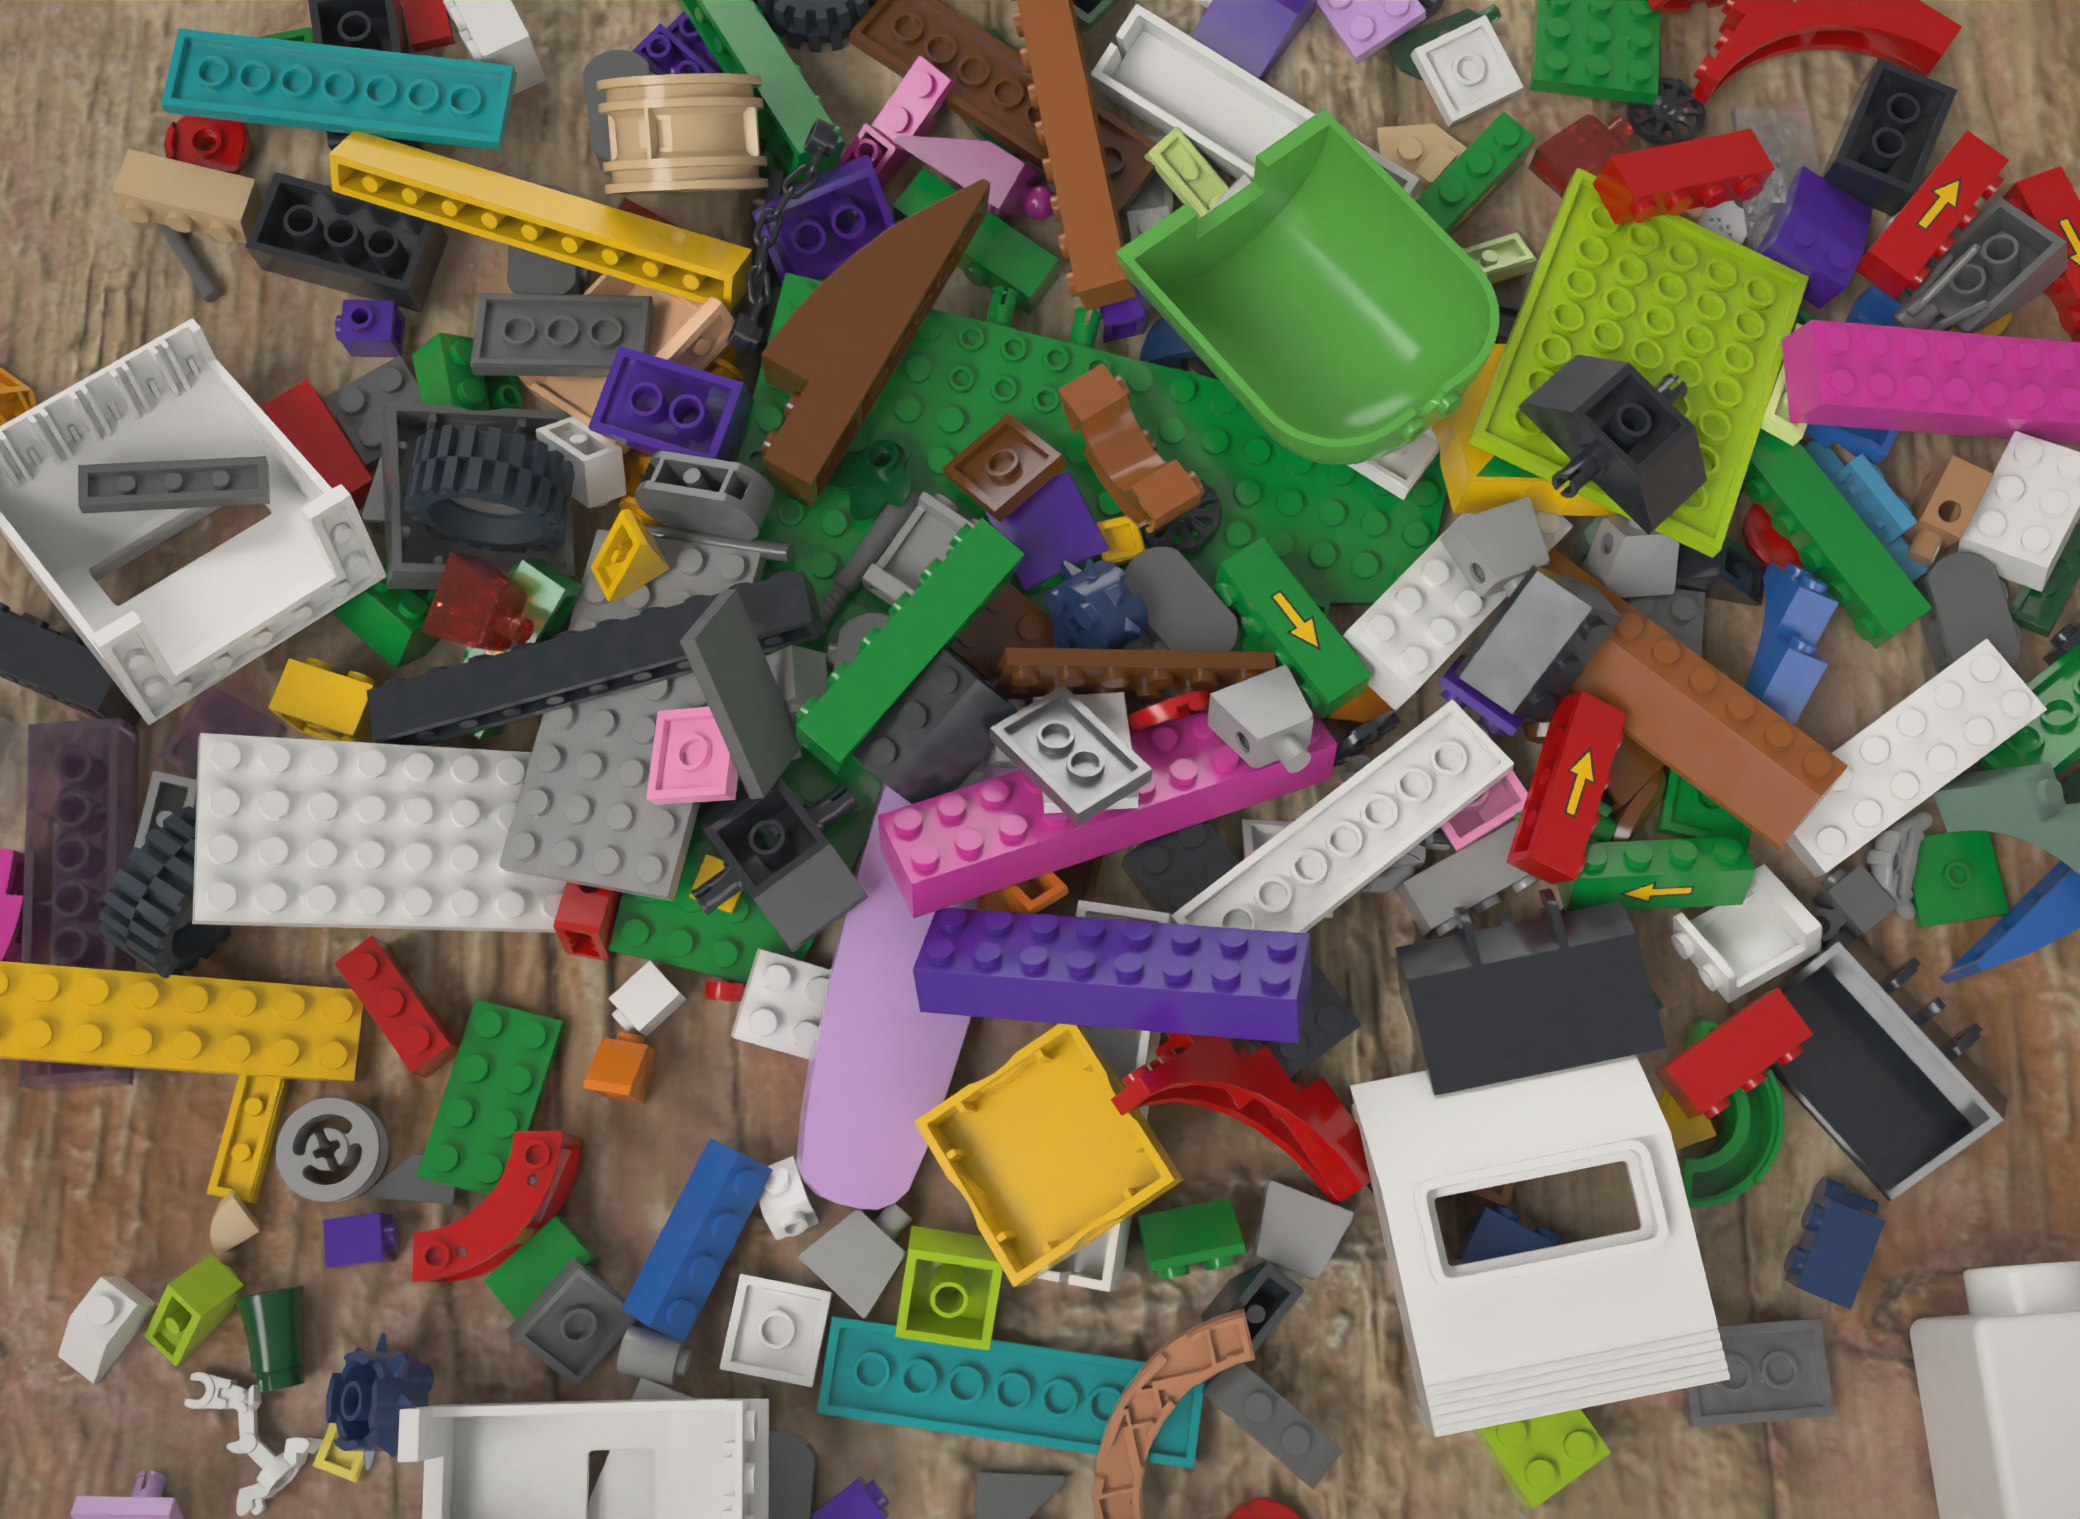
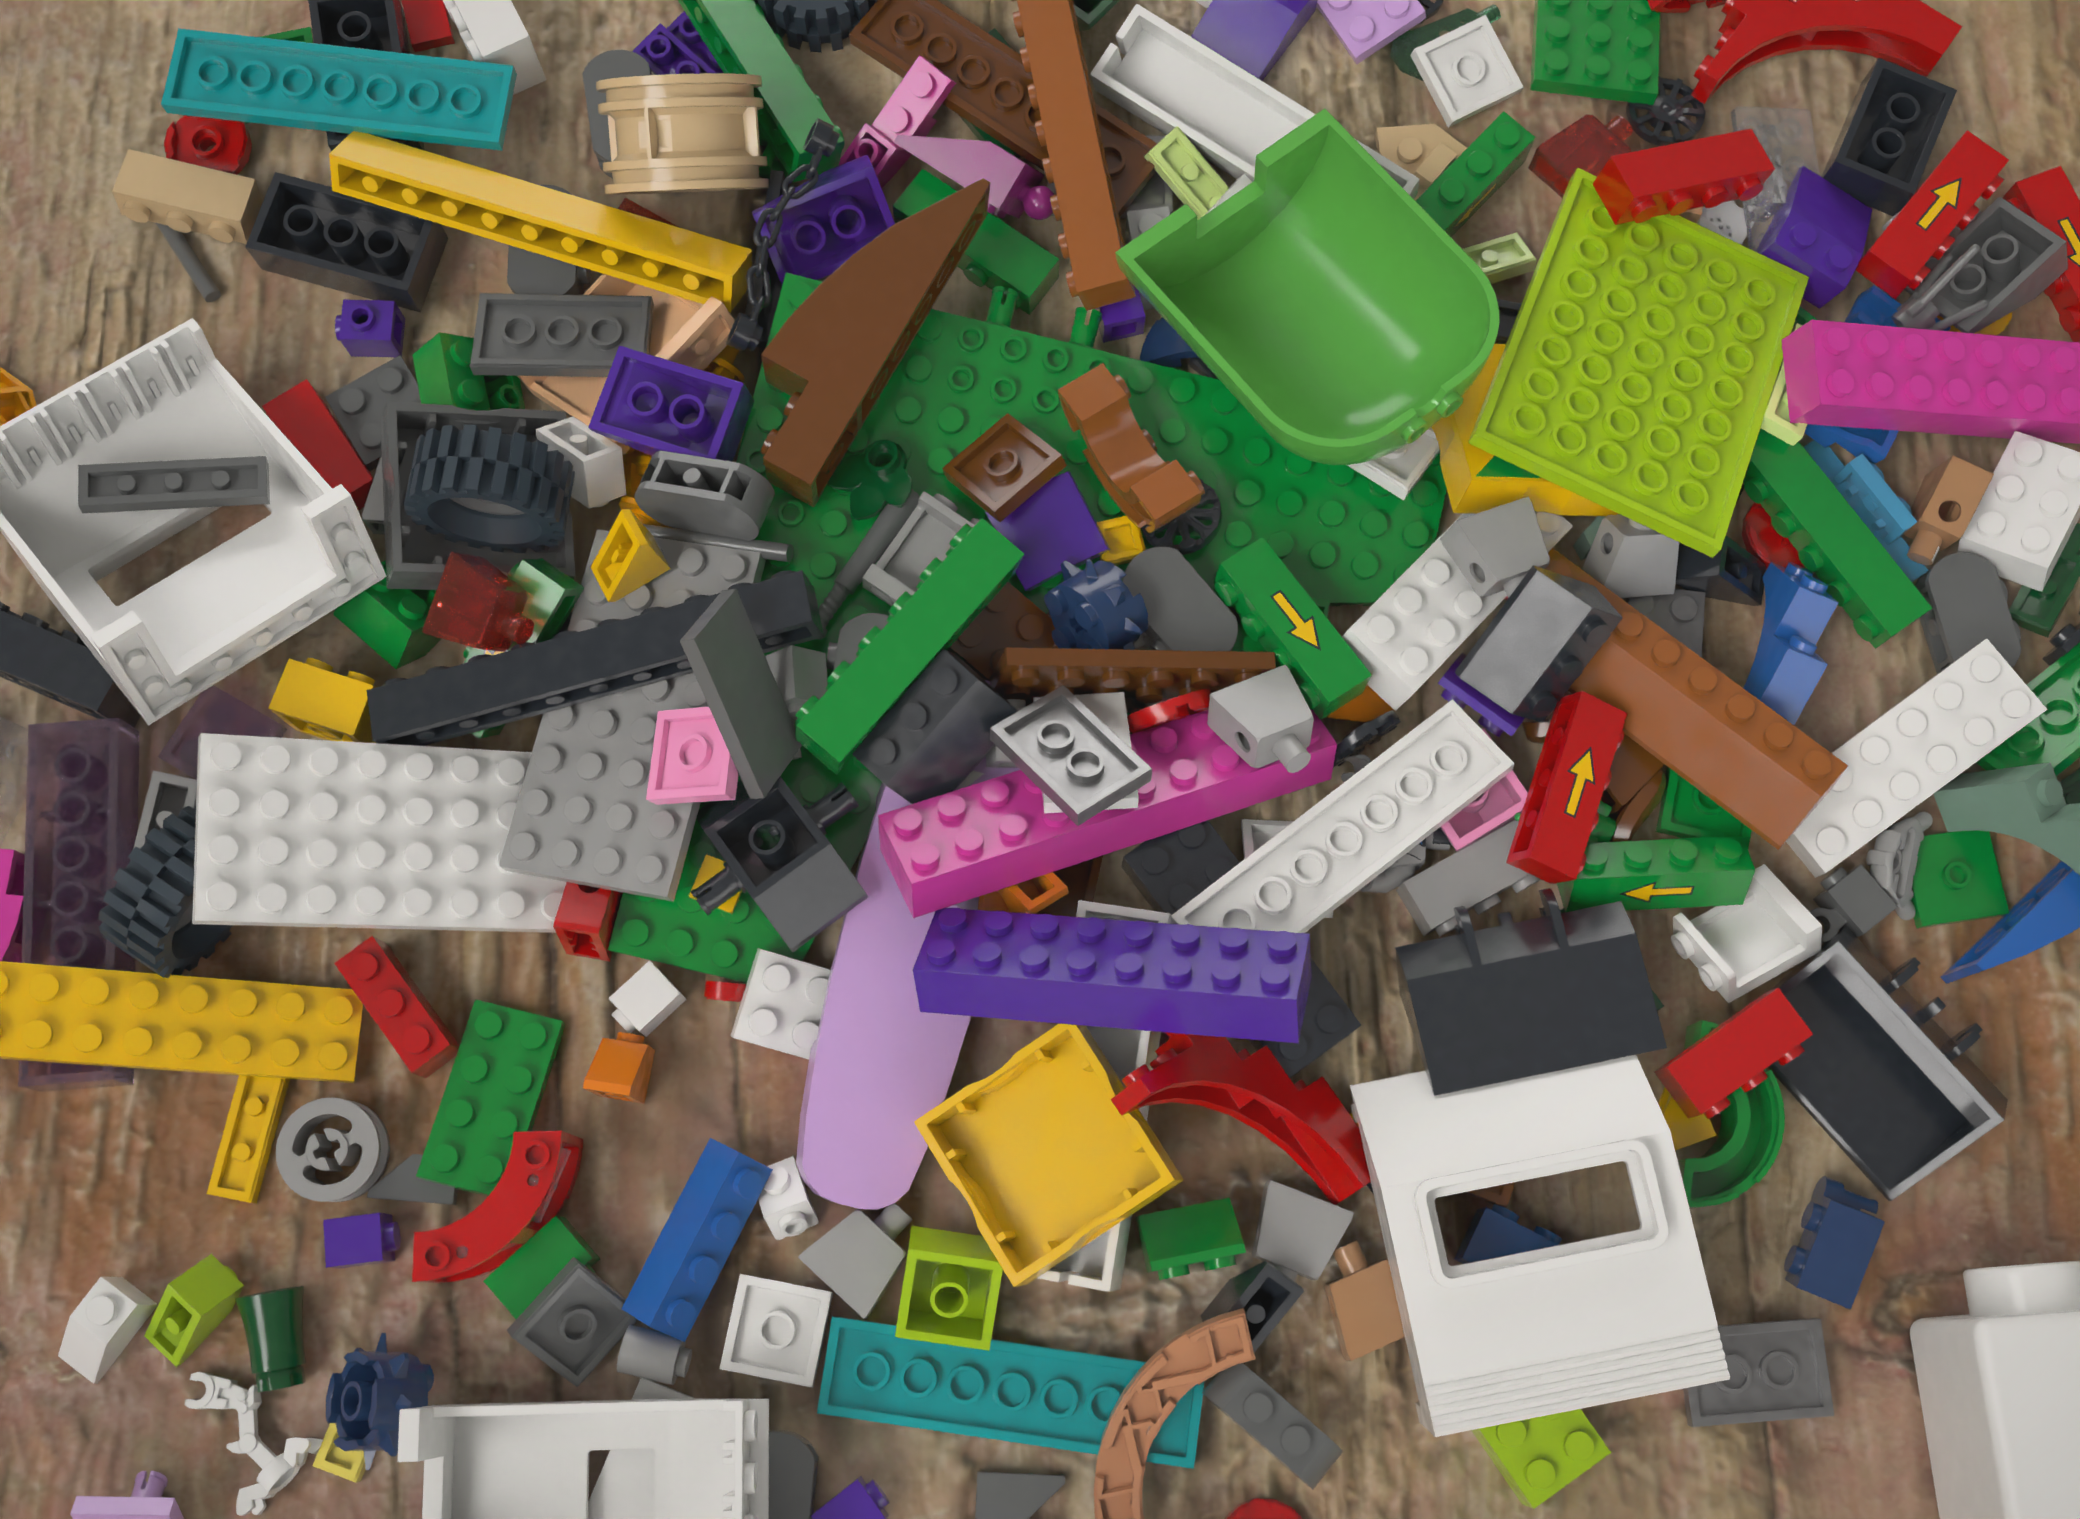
(231, 1224): tan tile -> none
(1363, 1303): none -> medium nougat torso
(1620, 436): black slope -> none

